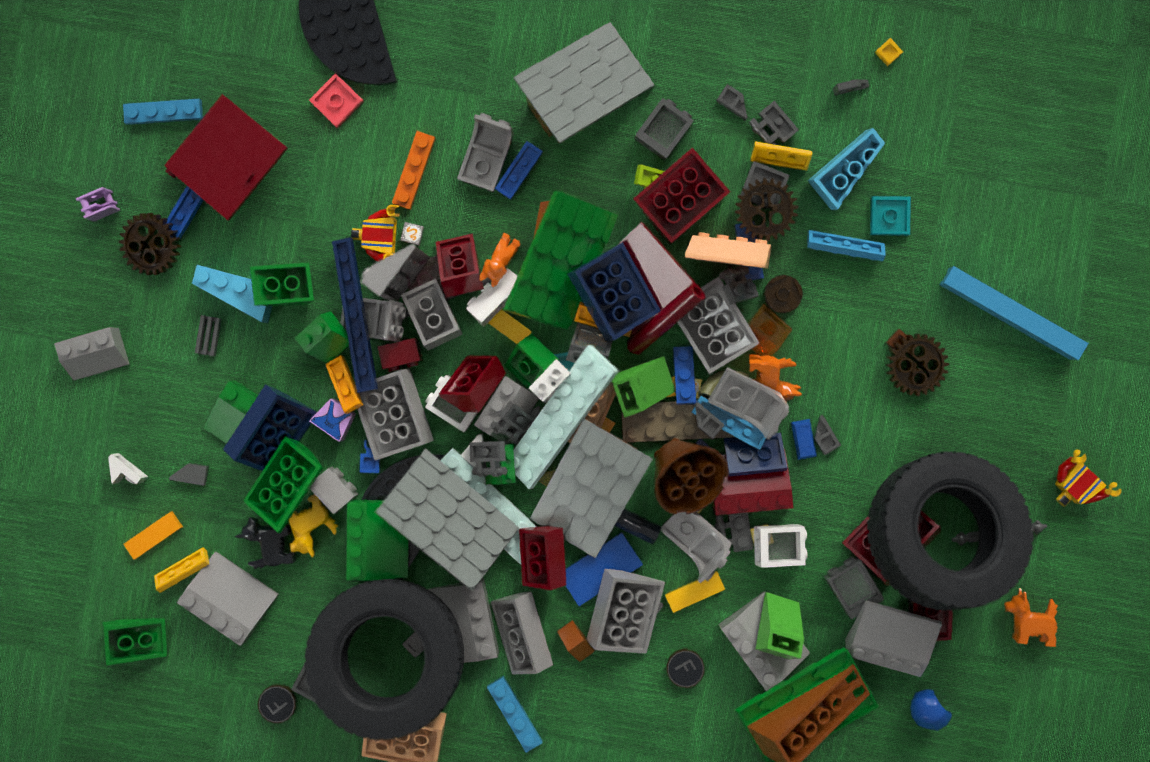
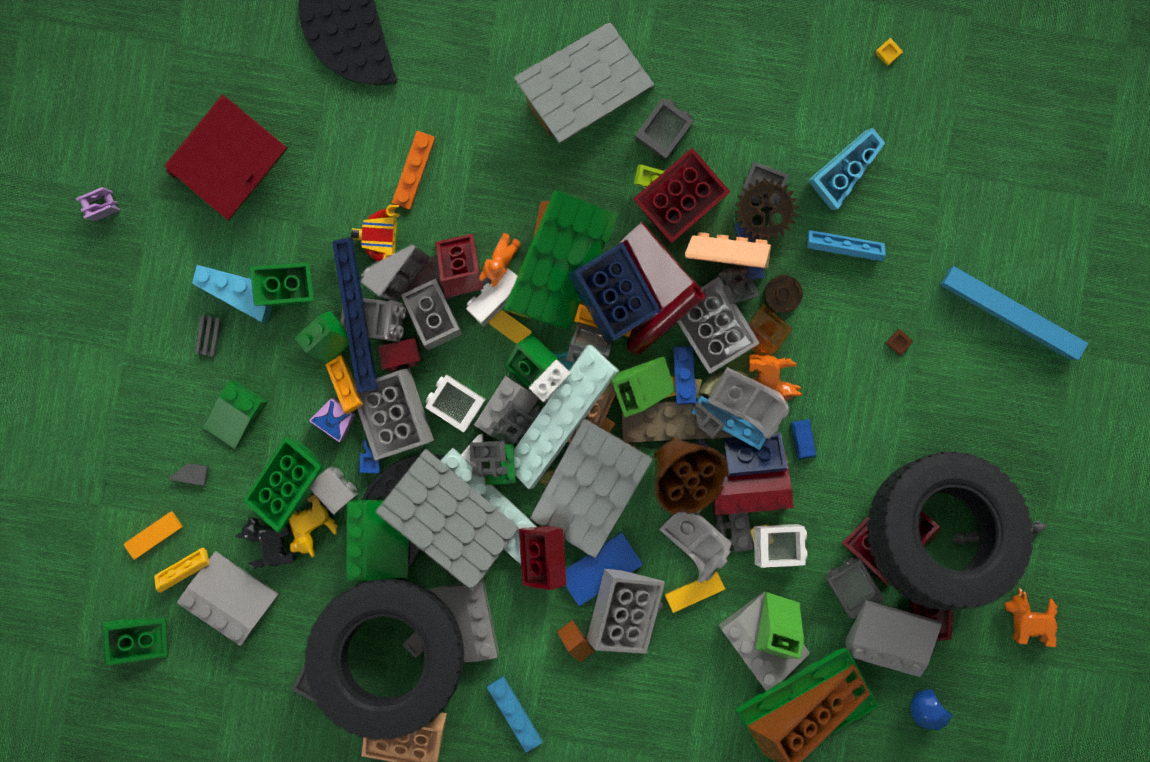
(92, 353): light grey slope -> none
(122, 467): white slope -> none
(150, 244): dark brown gear -> none
(163, 111): dark azure plate -> none
(184, 211): blue plate -> none
(266, 425): dark blue slope -> none
(277, 703): black tile -> none
(336, 100): coral tile -> none
(412, 233): tile -> none
(473, 382): dark red slope -> none
(486, 152): light grey bracket -> none
(518, 170): blue plate -> none
(522, 633): light grey slope -> none
(638, 526): black piece -> none
(685, 668): black tile -> none
(733, 101): dark grey tile -> none
(777, 121): dark grey plate -> none
(781, 156): yellow tile -> none
(825, 436): dark grey tile -> none
(850, 86): dark grey tile -> none
(890, 215): teal tile -> none
(928, 351): dark brown gear -> none
(1080, 483): torso -> none

